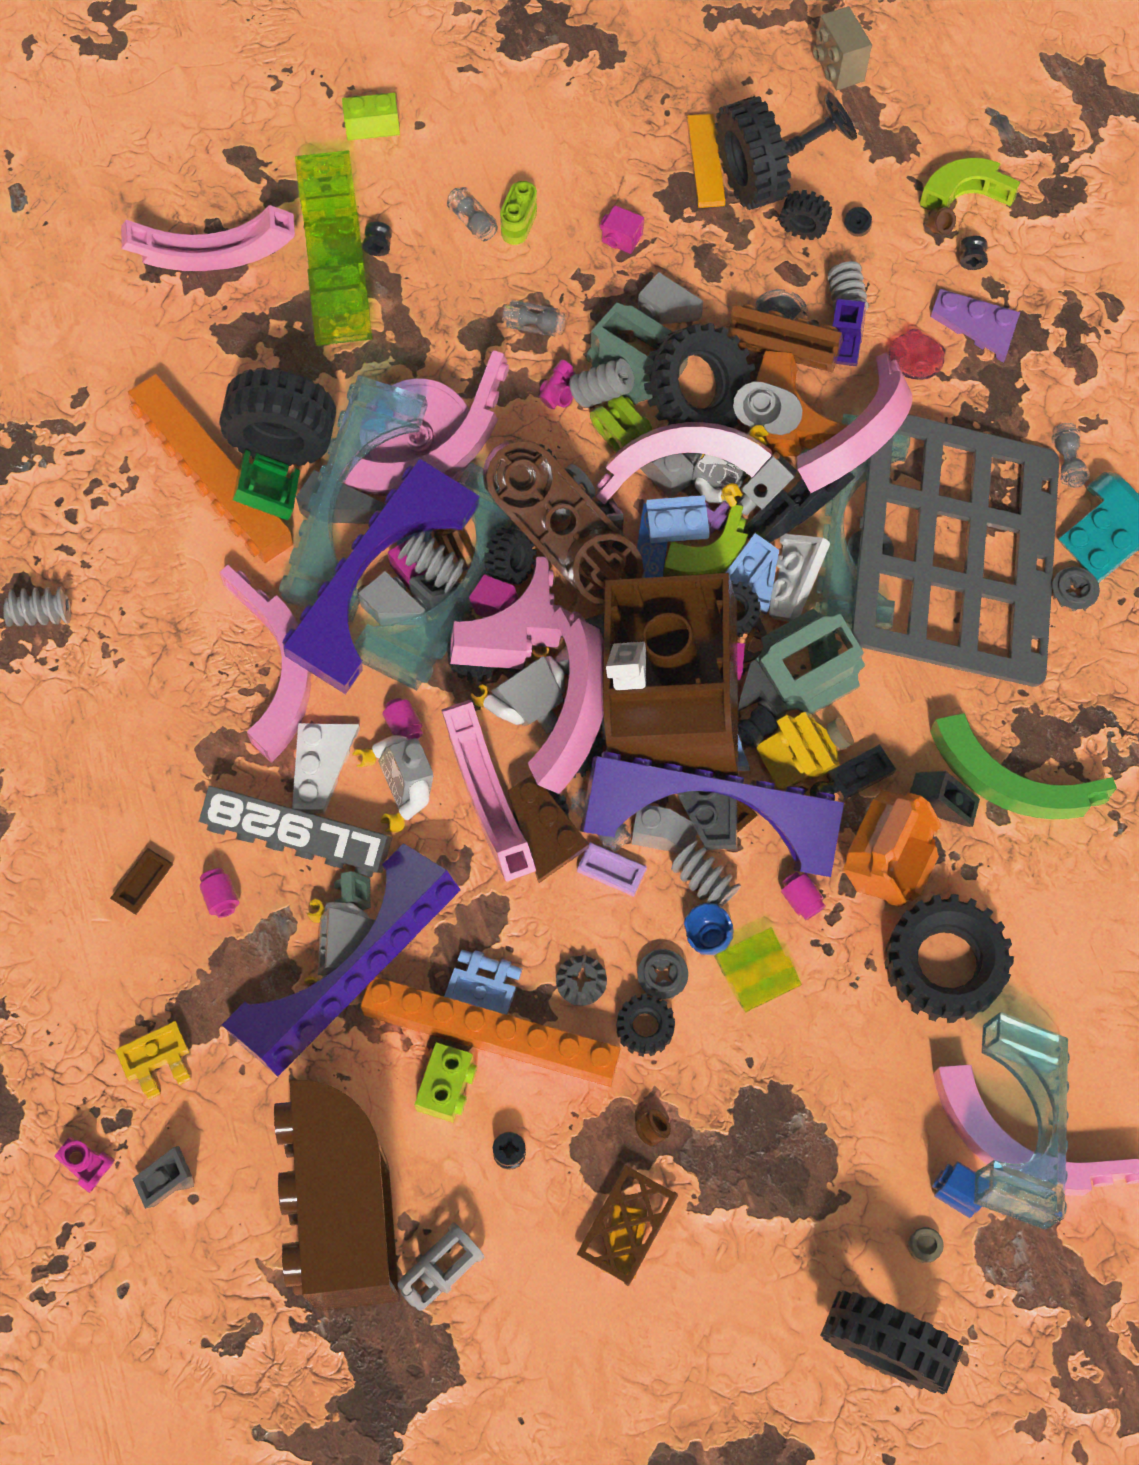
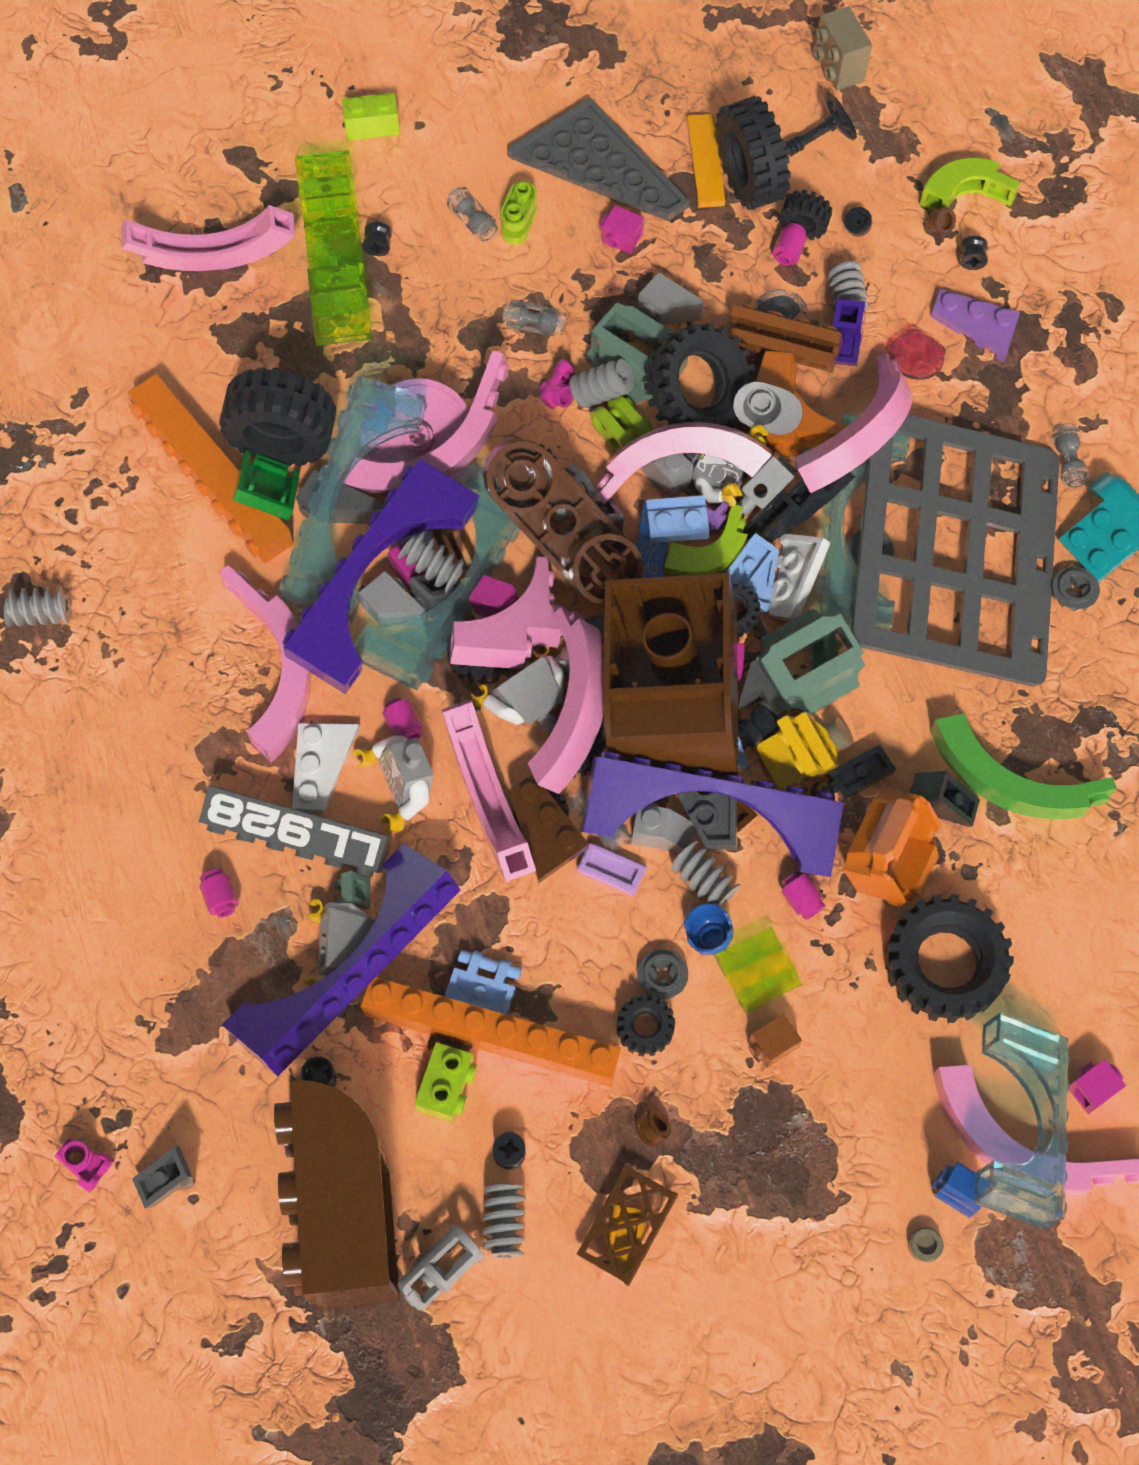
(141, 881): reddish brown tile -> none
(152, 1052): yellow plate -> none
(315, 1070): none -> black wheel
(503, 1221): none -> light grey piece
(510, 556): black tyre -> none
(591, 991): dark grey gear -> none
(598, 156): none -> dark grey wing
(627, 665): white slope -> none
(774, 1041): none -> dark orange brick
(790, 244): none -> dark pink brick
(892, 1341): black tyre -> none
(1096, 1084): none -> dark pink brick

